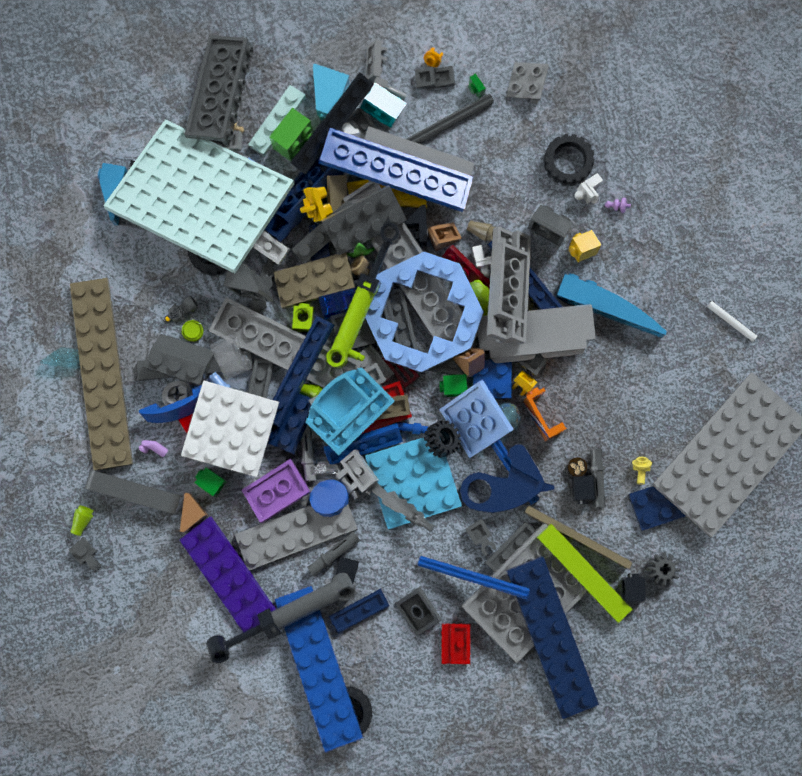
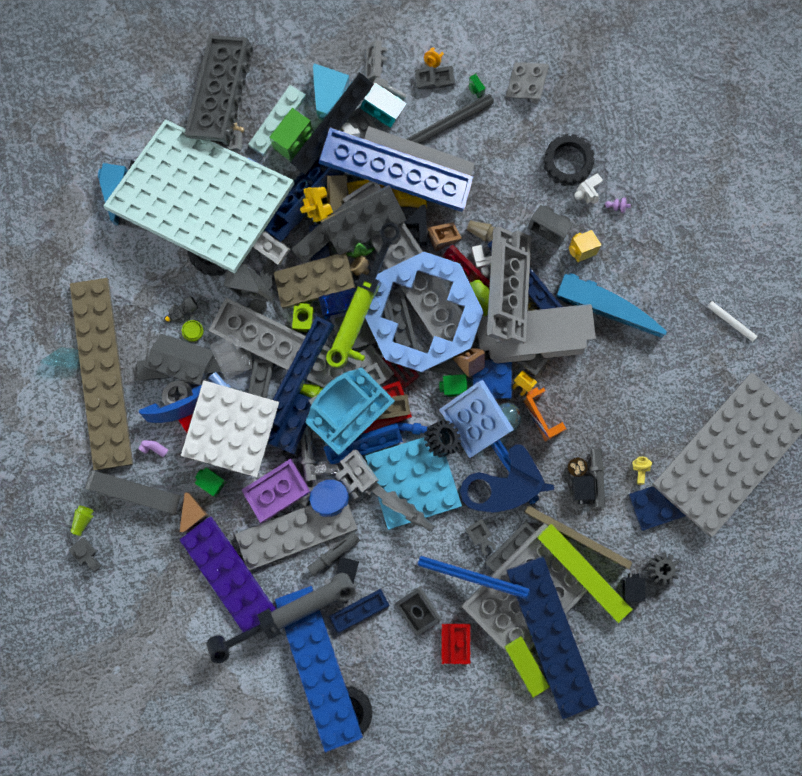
(526, 666): none -> lime tile

